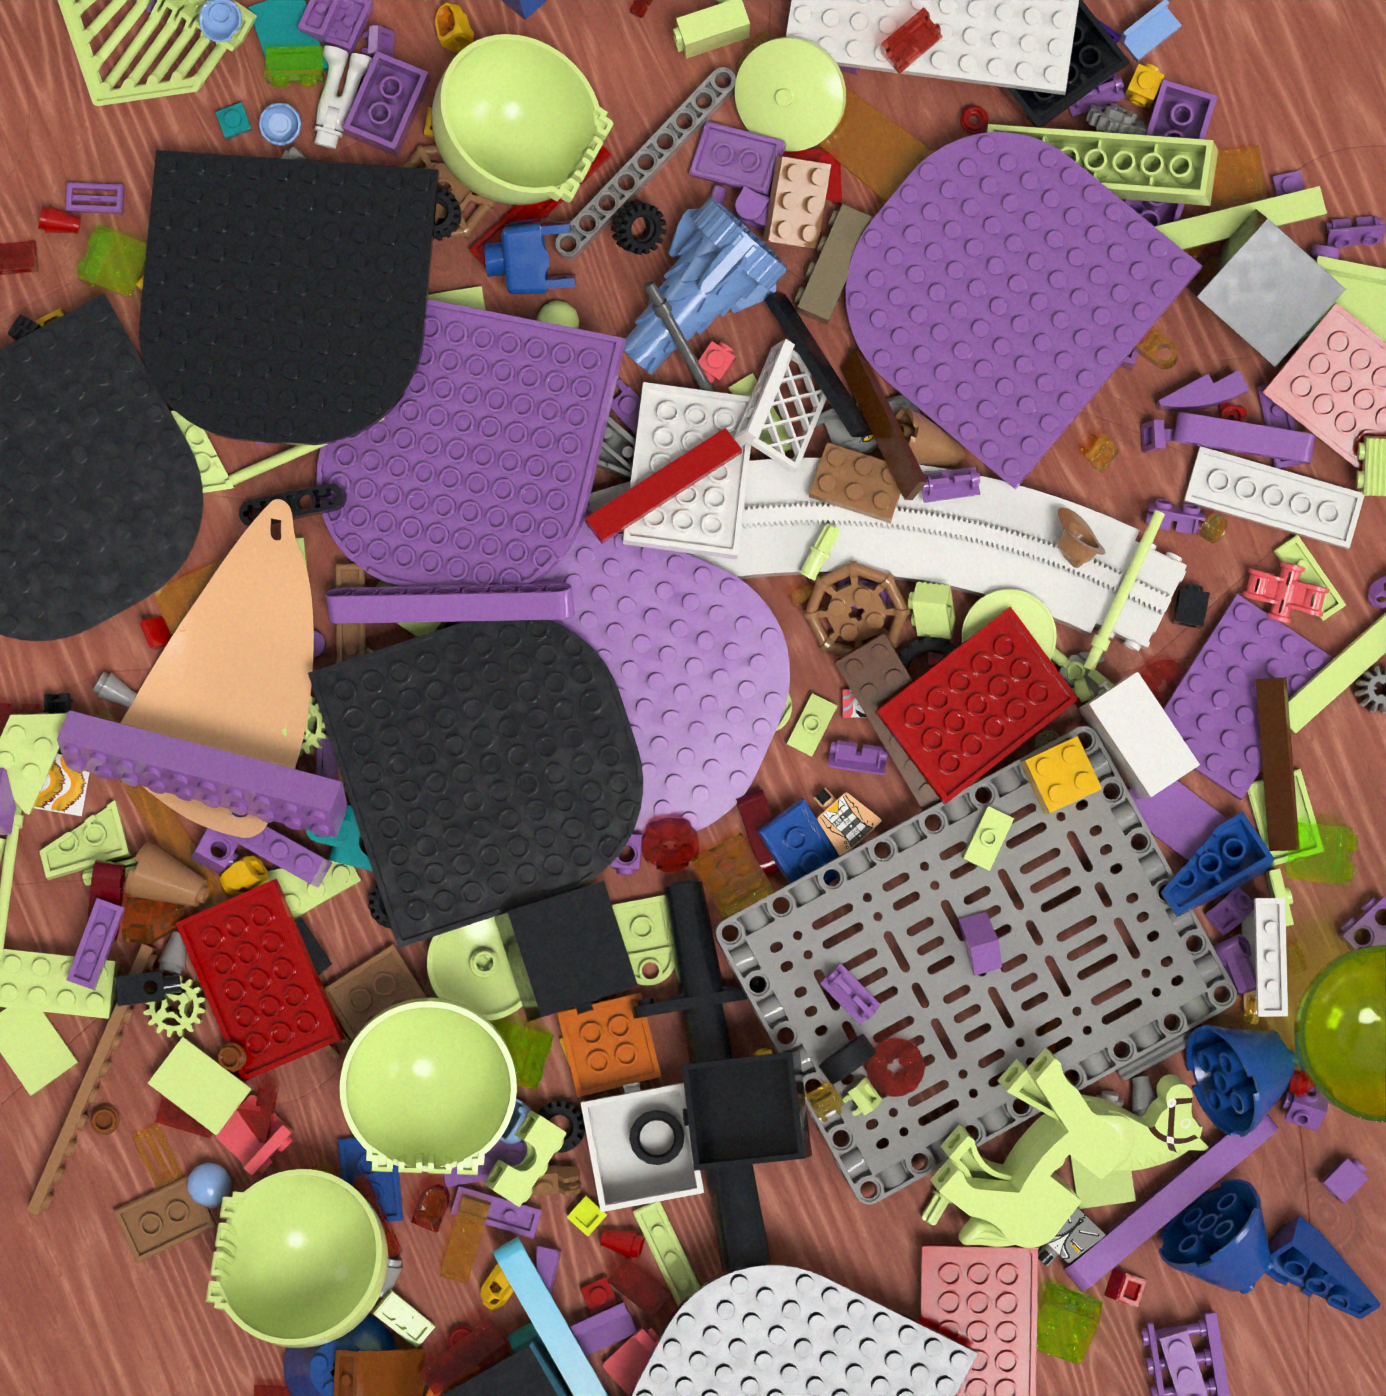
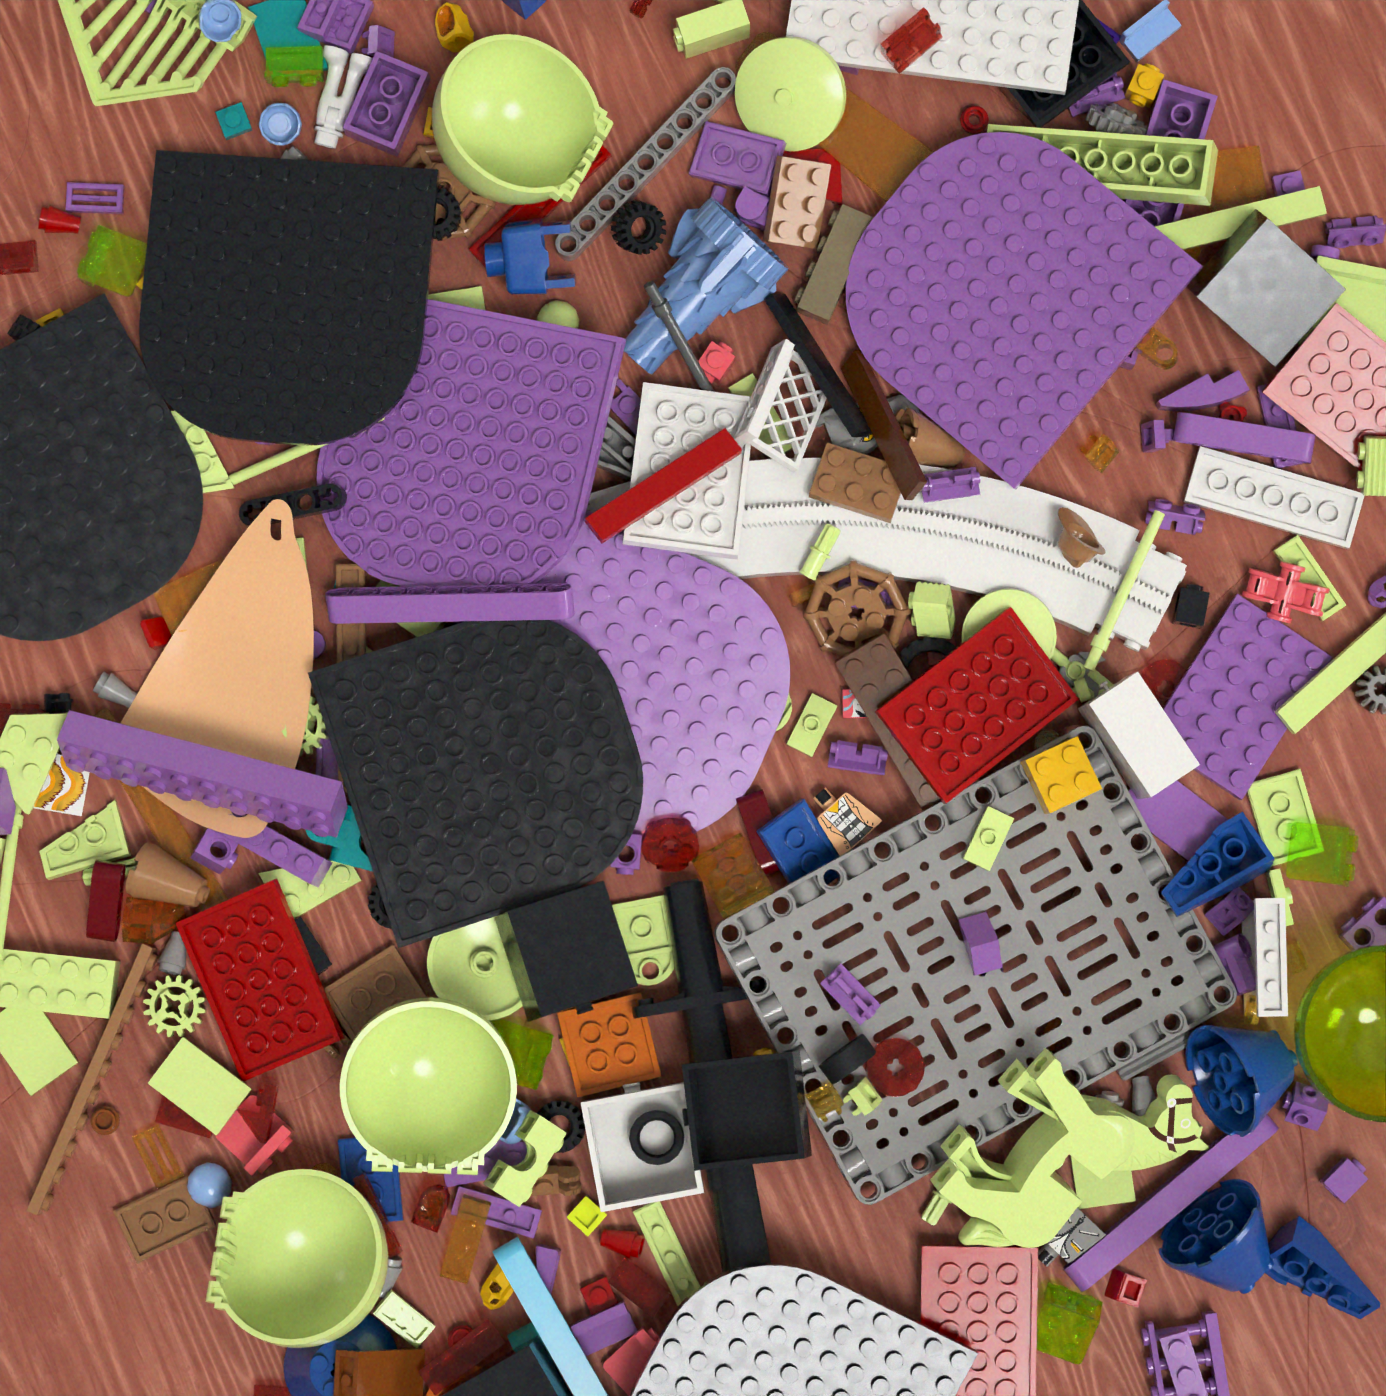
(95, 944): medium lavender plate -> none
(131, 988): black torso -> none
(232, 1056): dark orange plate -> none
(243, 876): yellow rock -> none
(1213, 528): clear yellow tile -> none
(1277, 764): reddish brown tile -> none
(1299, 1084): red plate -> none

